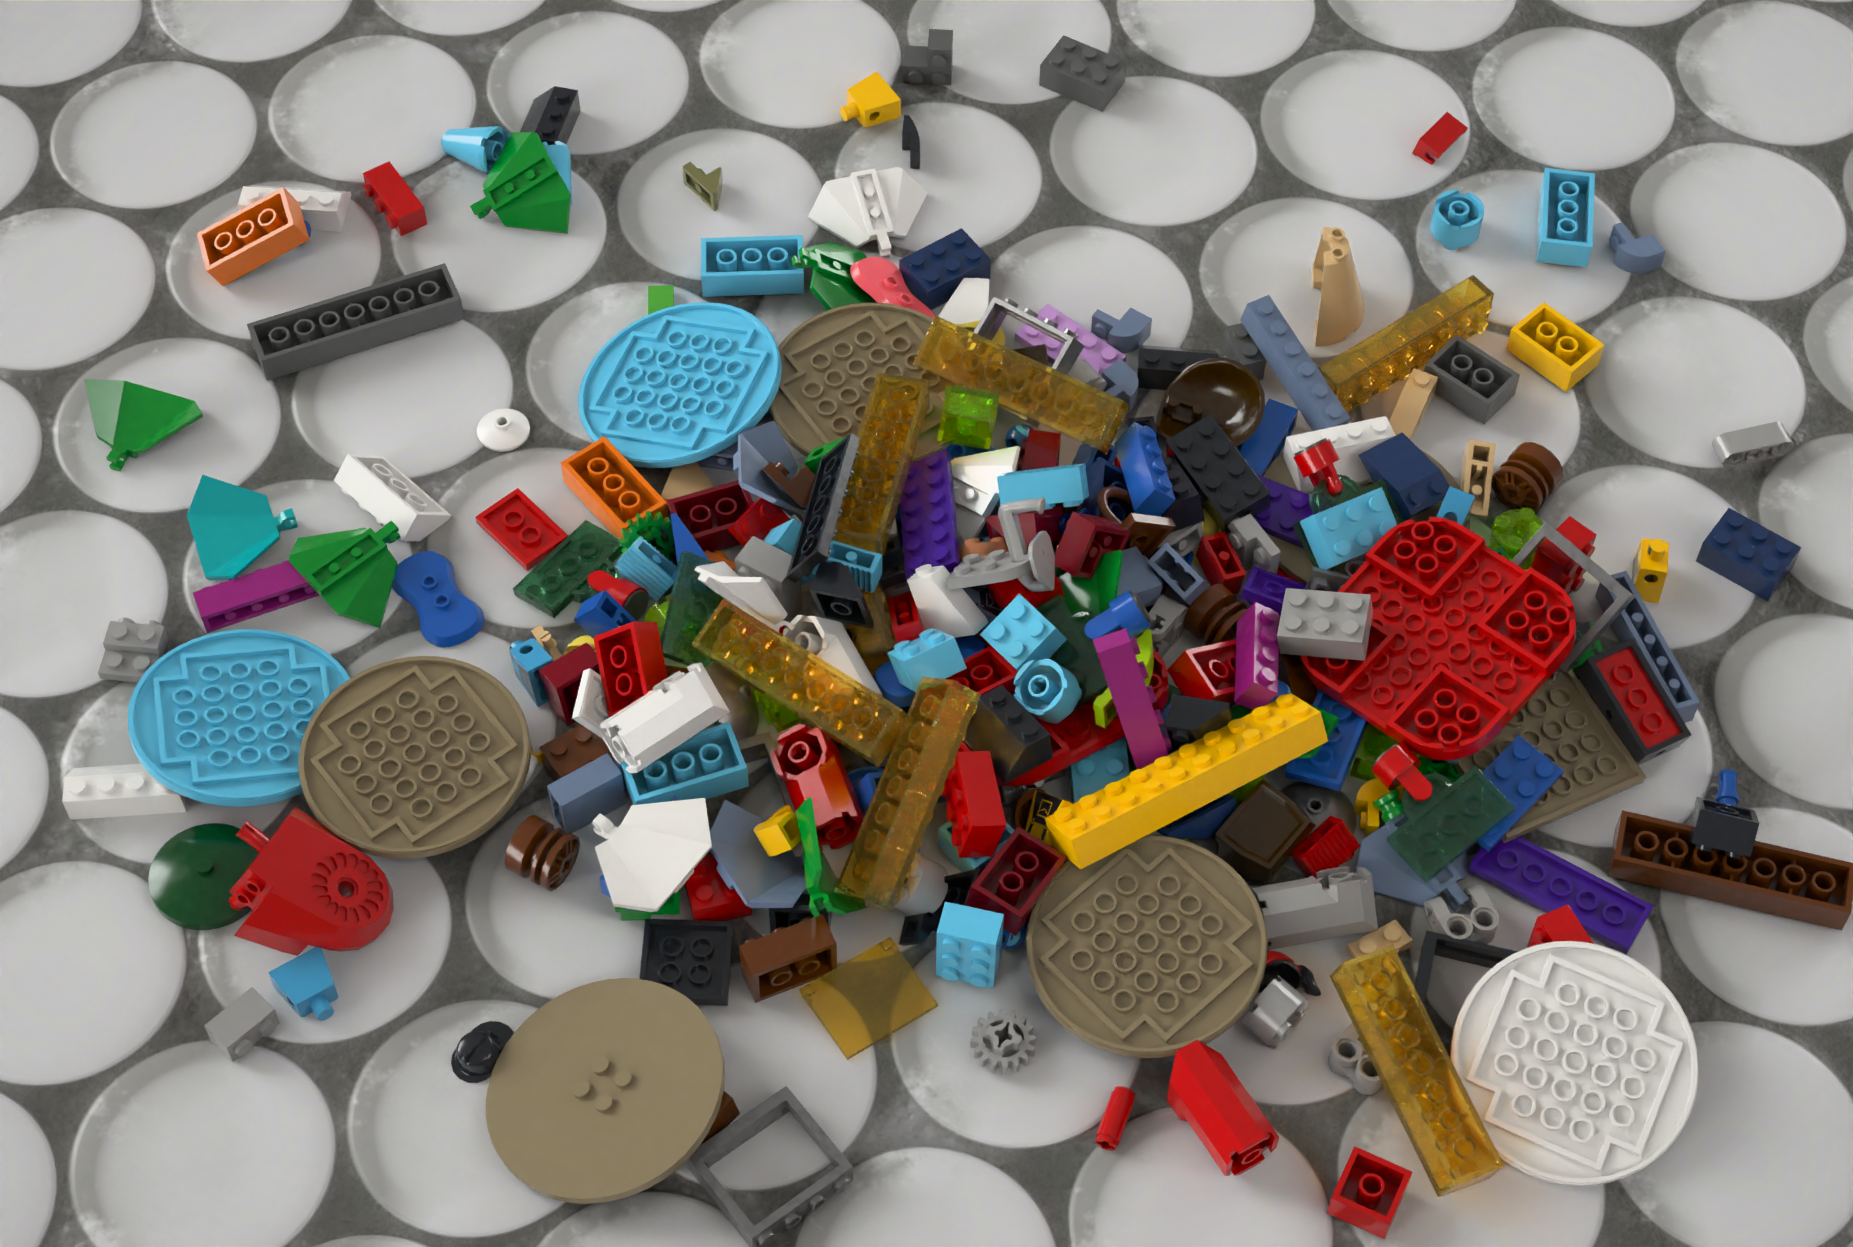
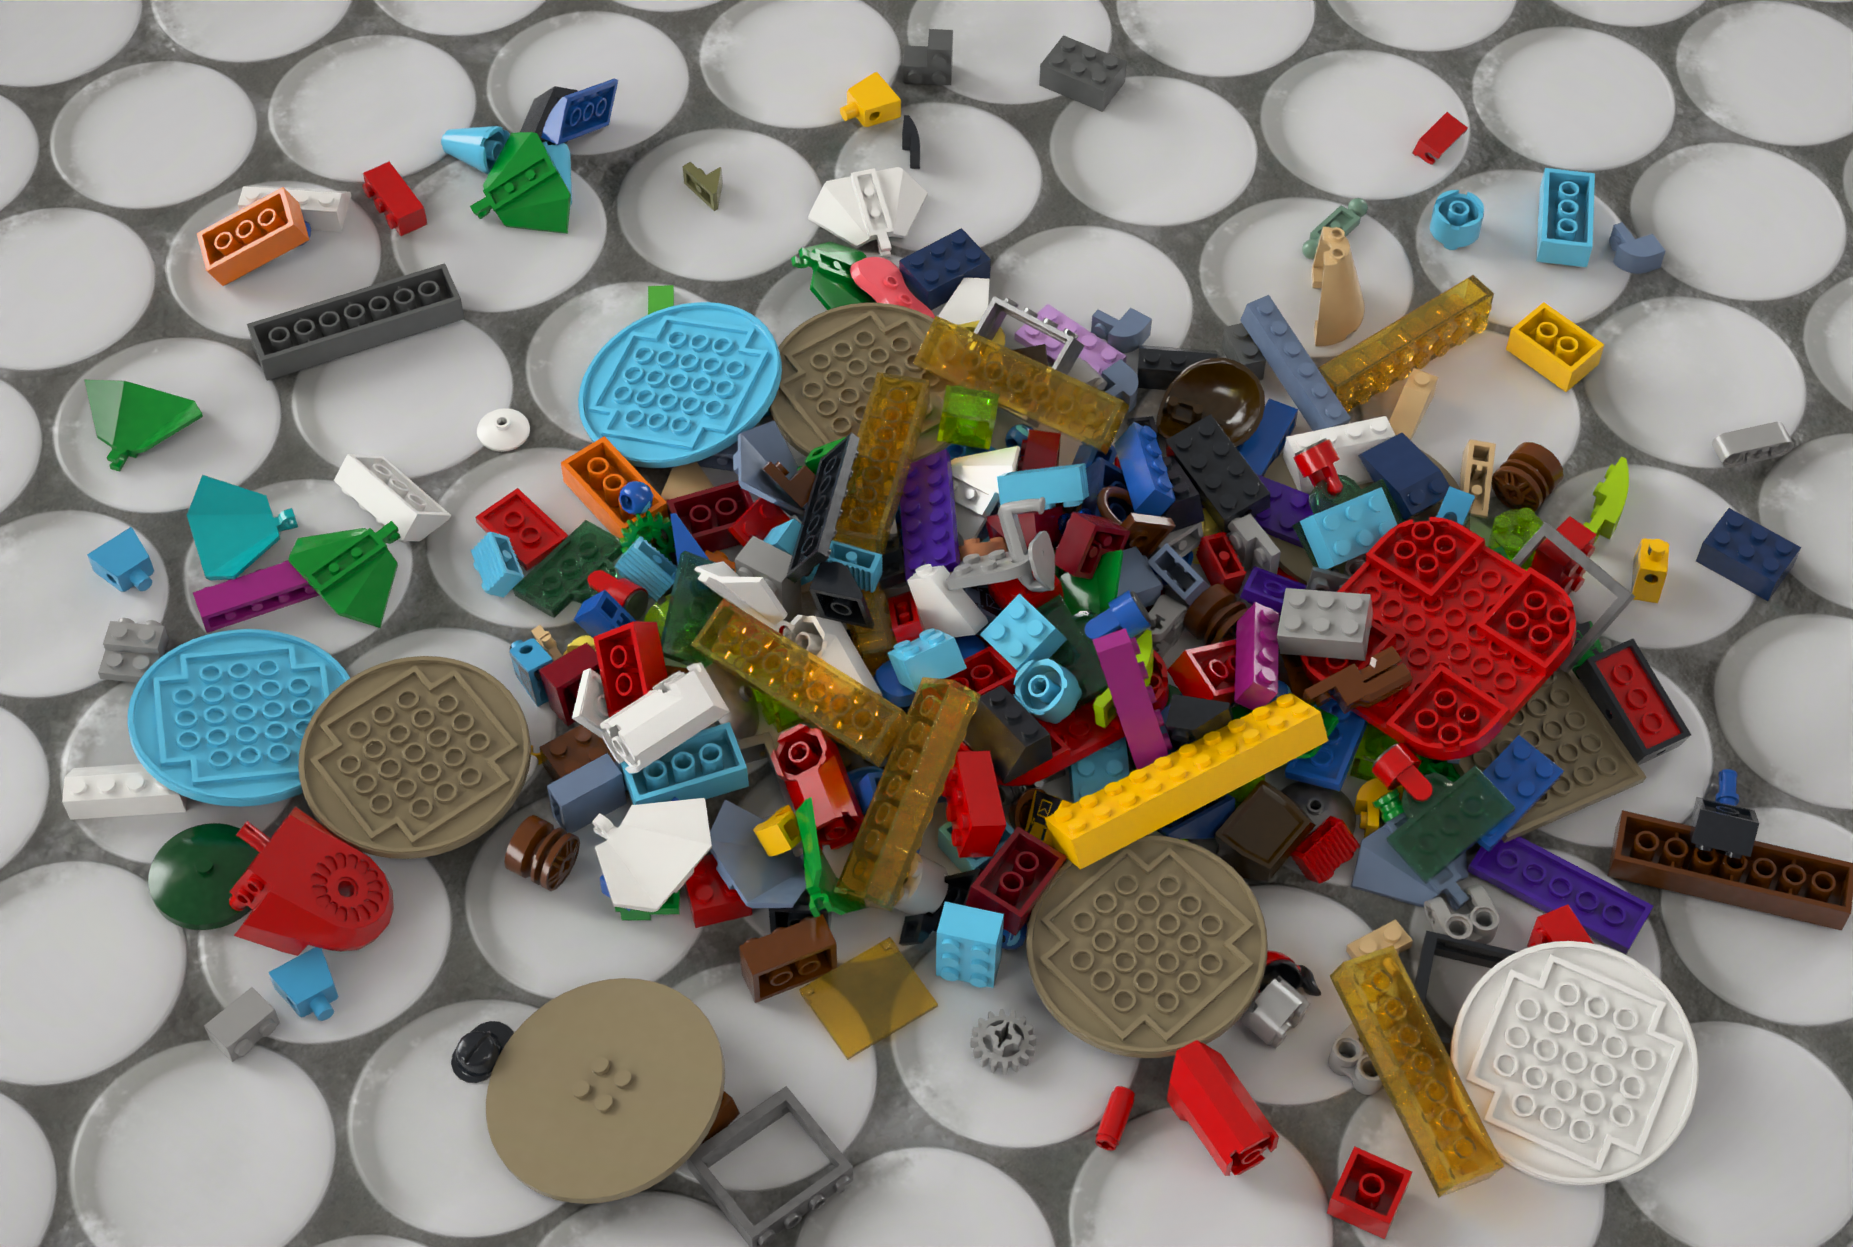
(123, 562): none -> dark azure torso
(442, 609): blue plate -> none
(496, 564): none -> medium azure brick
(581, 113): none -> blue slope
(636, 497): none -> blue piece
(689, 957): black plate -> none
(751, 266): medium azure brick -> none
(1318, 908): light grey brick -> none
(1342, 218): none -> sand green plate
(1363, 687): none -> reddish brown plate
(1472, 379): dark grey brick -> none
(1609, 500): none -> lime slope
(1637, 624): sand blue brick -> none

